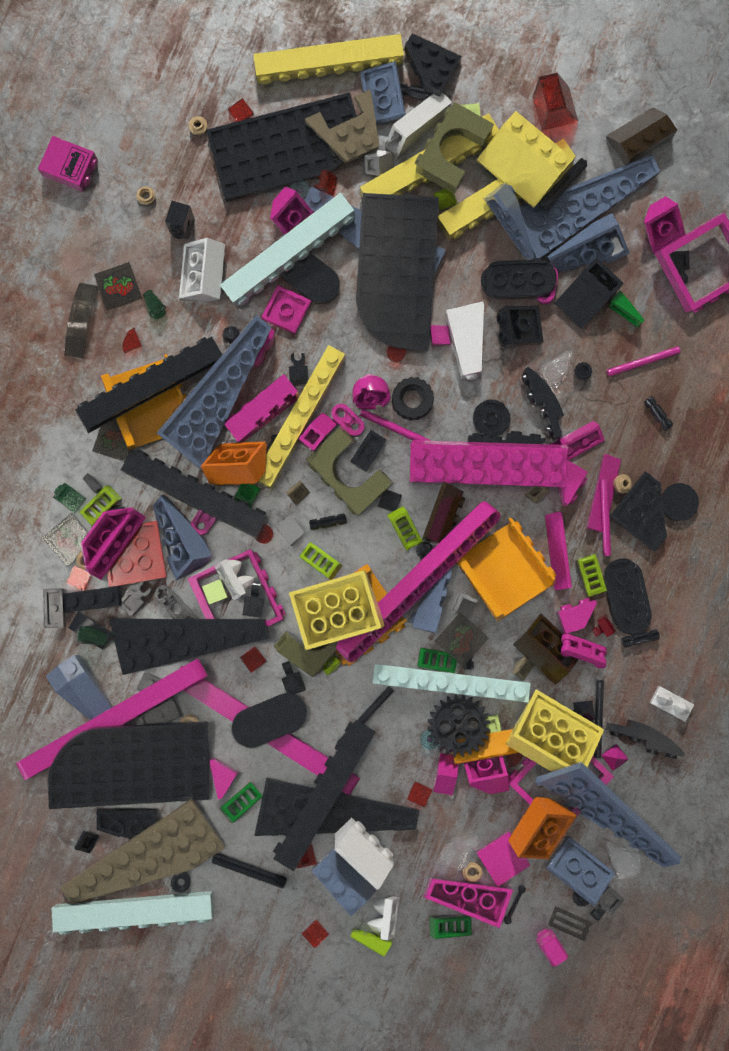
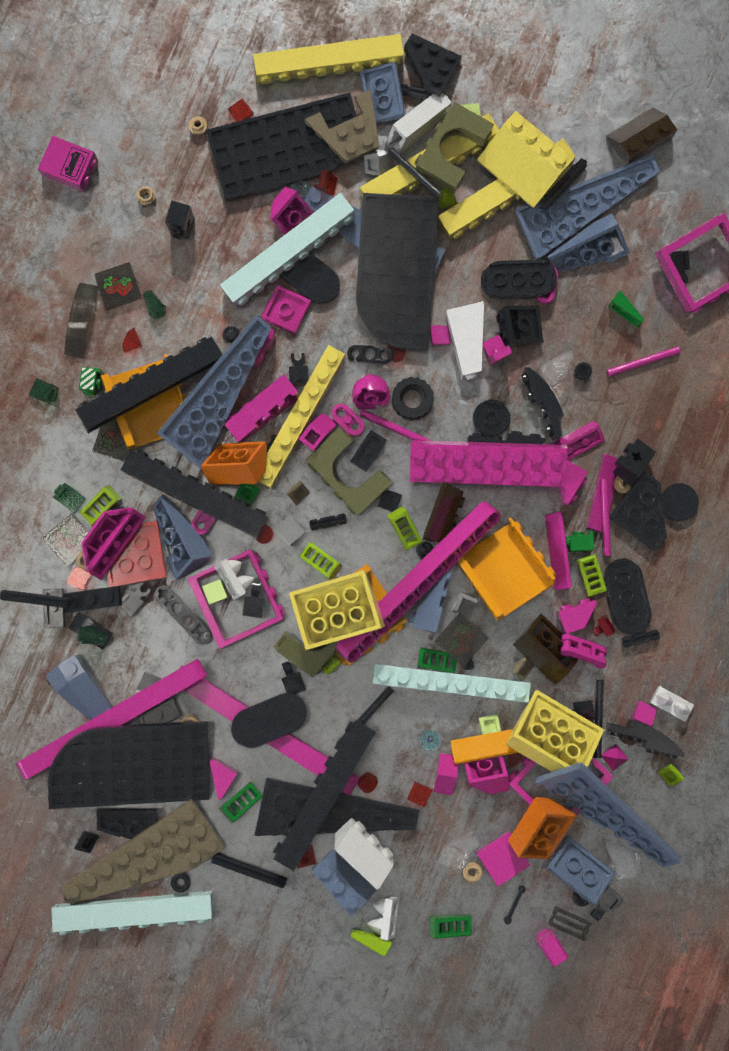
(32, 598): none -> black axle
(44, 391): none -> clear green bracket
(90, 381): none -> green brick
(92, 483): black tile -> none
(158, 642): black wing -> none
(202, 270): white slope -> none
(253, 659): clear red tile -> none
(315, 933): clear red tile -> none
(362, 351): none -> black piece
(367, 782): none -> clear red tile
(415, 173): none -> black bar
(444, 716): black gear -> none
(474, 900): dark pink wedge -> none
(495, 349): none -> dark pink slope
(507, 211): sand blue wedge -> none
(537, 493): dark tan slope -> none
(554, 102): clear red slope -> none
(579, 542): none -> green brick
(589, 293): black slope -> none
(633, 462): none -> black brick
(644, 713): none -> dark pink slope
(658, 413): black axle -> none
(663, 223): dark pink slope -> none
(671, 775): none -> lime slope

